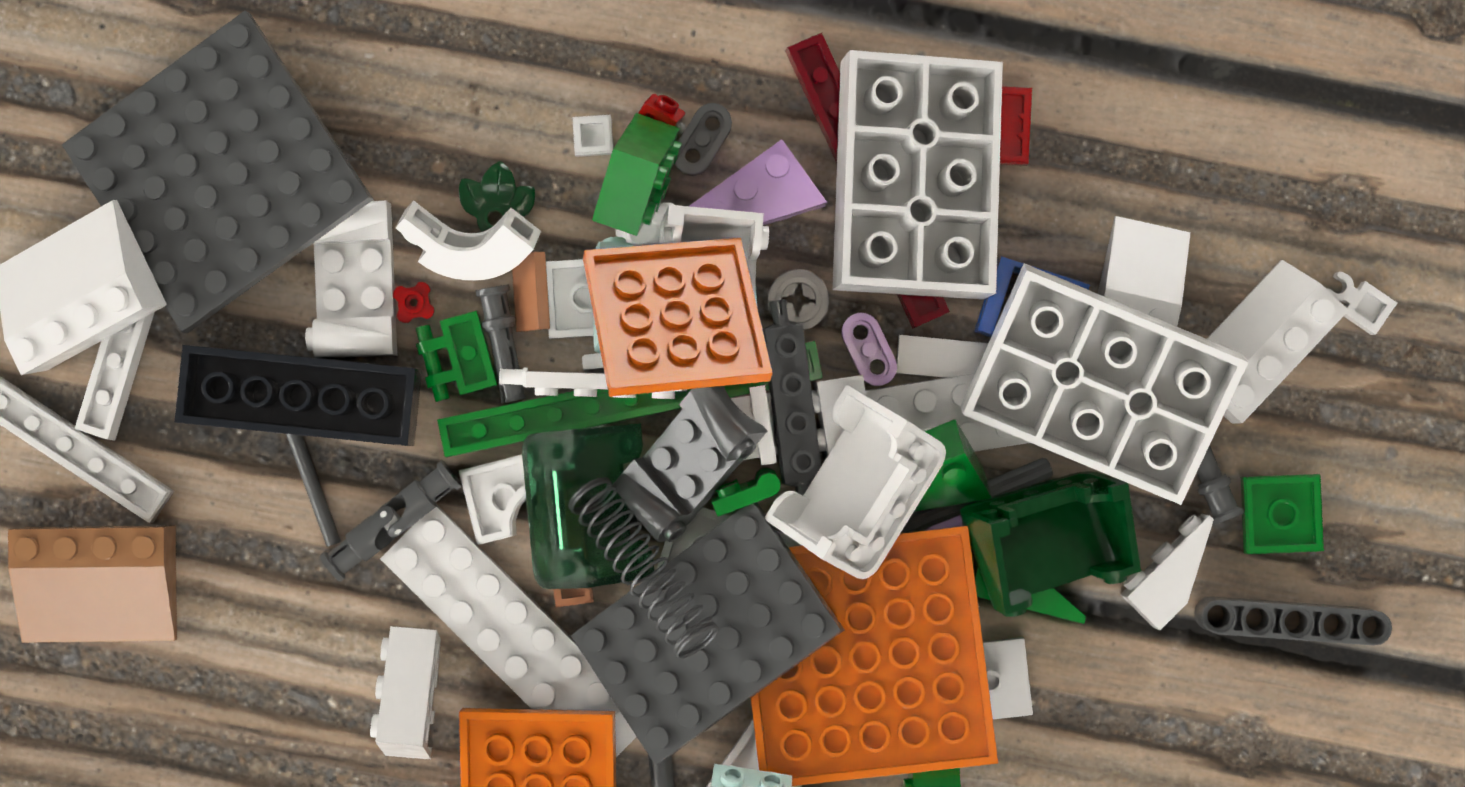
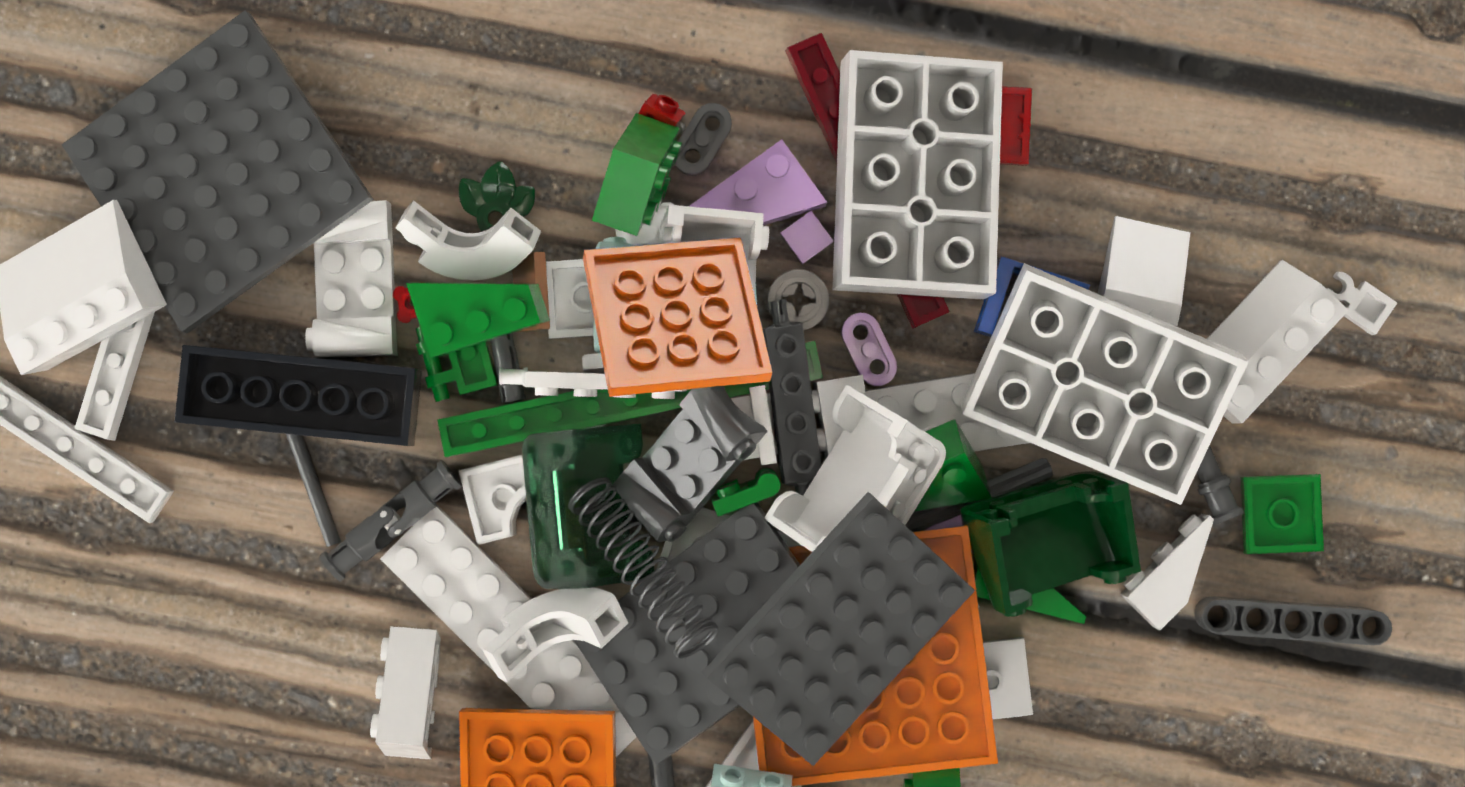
(94, 583): slope -> none
(473, 313): none -> green wedge
(551, 619): none -> white arch
(592, 135): white tile -> none
(806, 237): none -> lavender tile
(839, 629): none -> dark grey plate
(938, 356): white tile -> none

